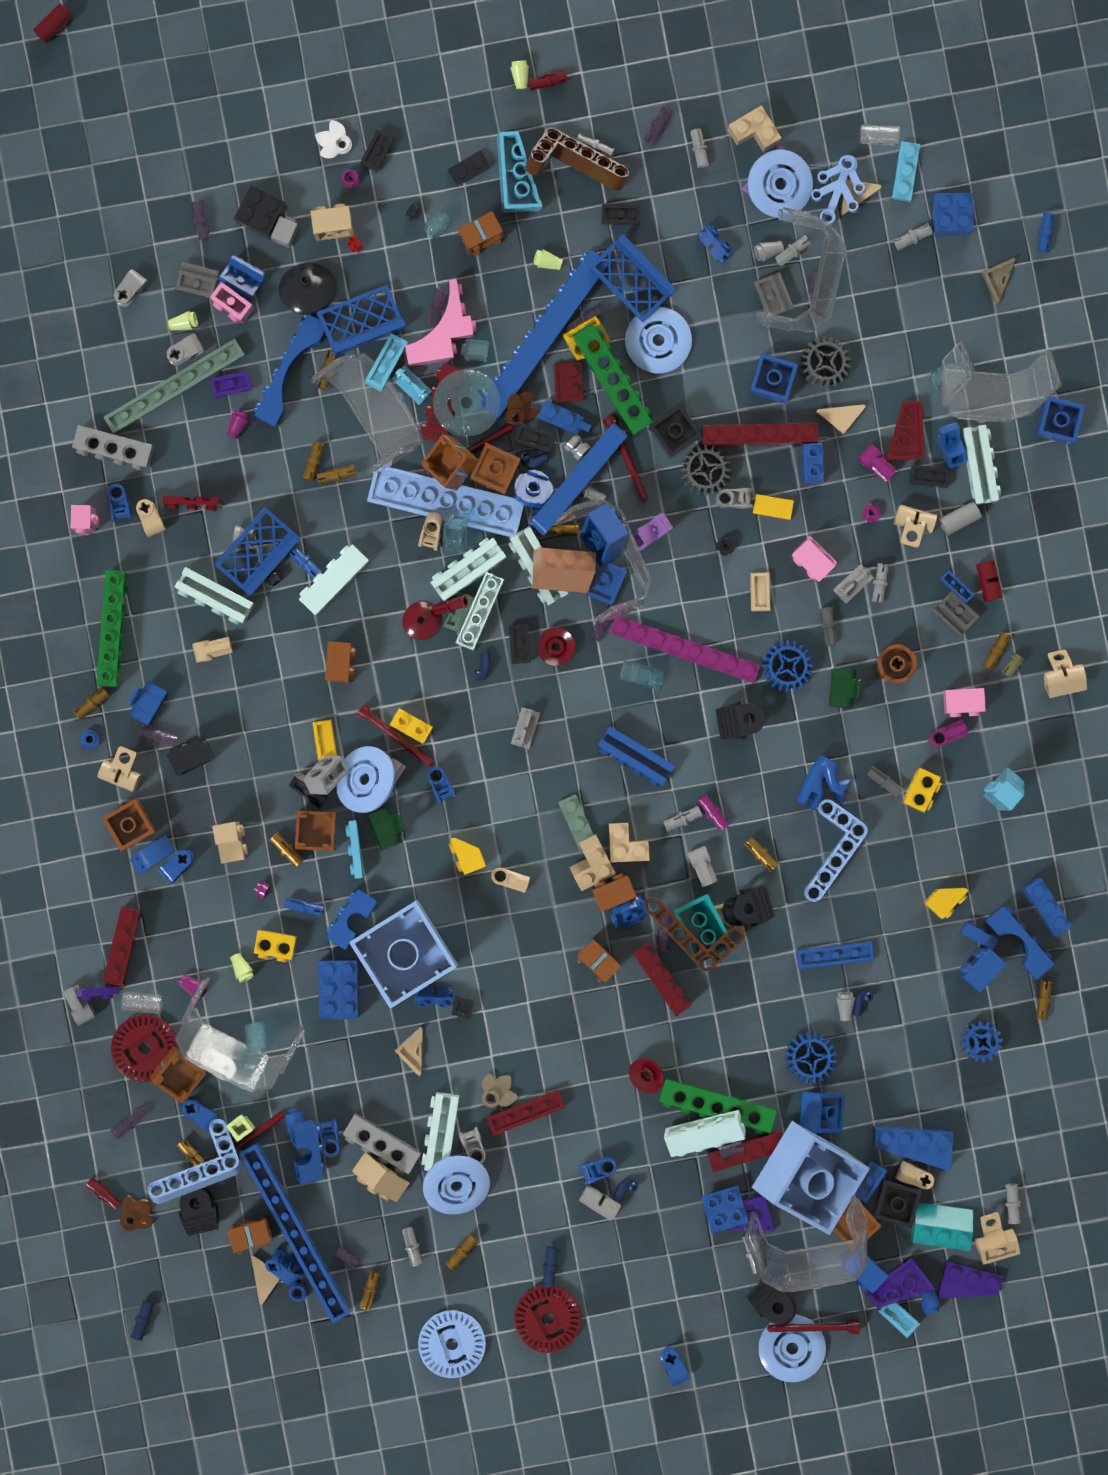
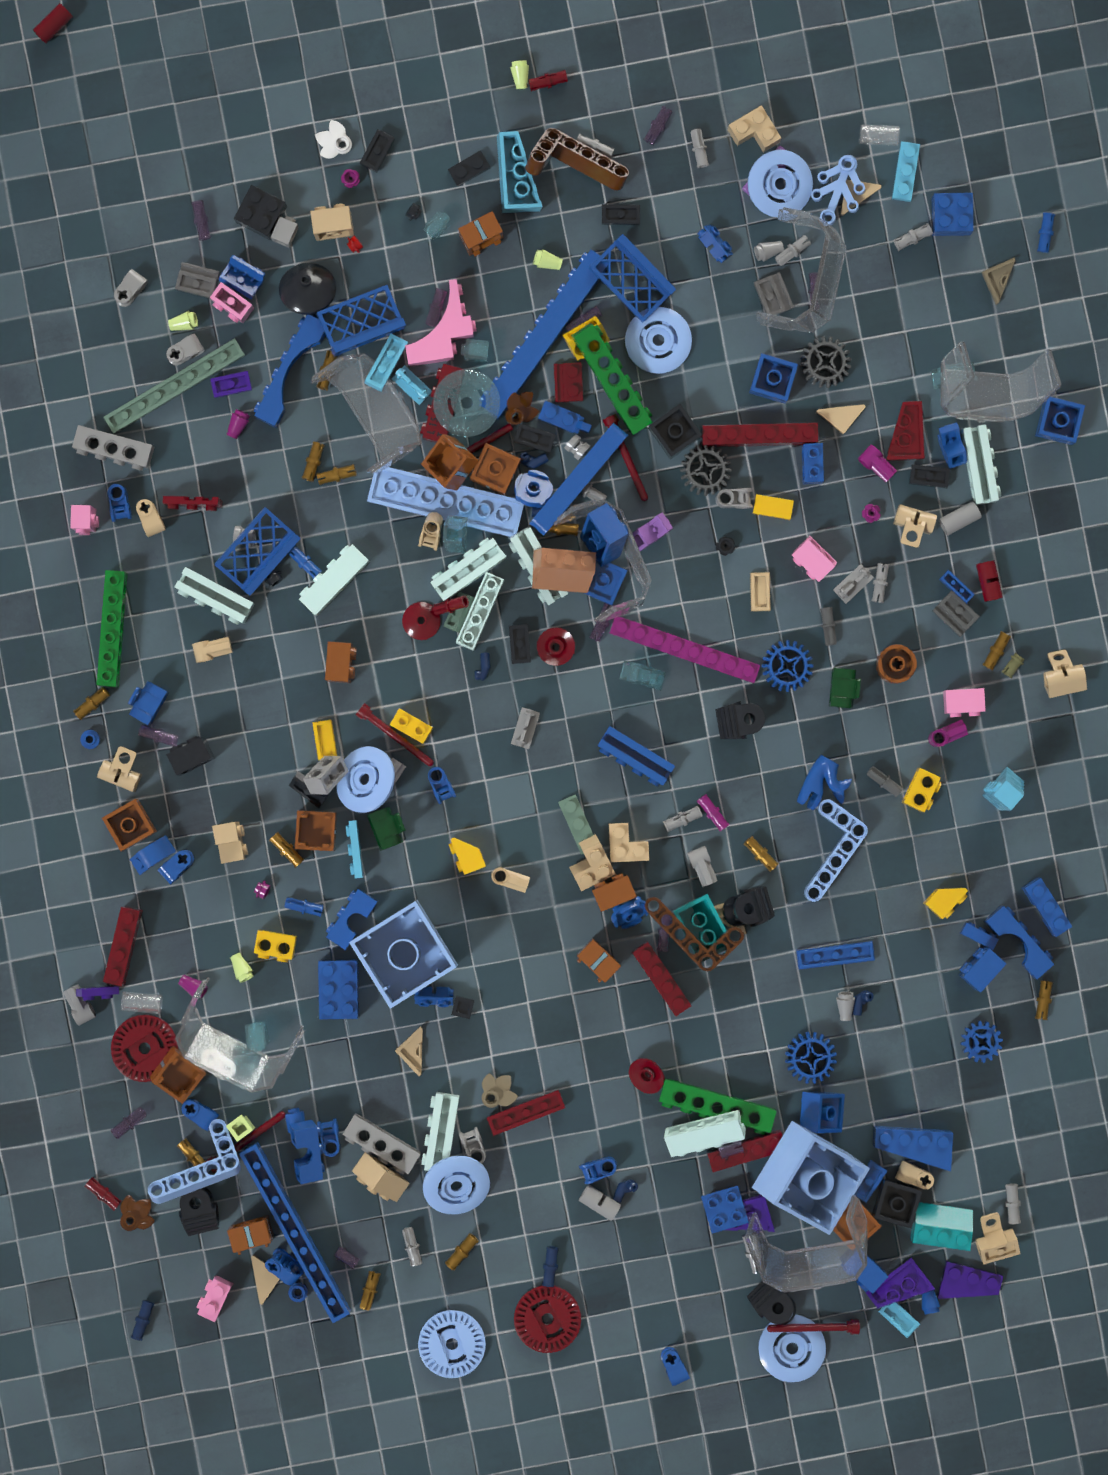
(215, 1298): none -> bright pink brick

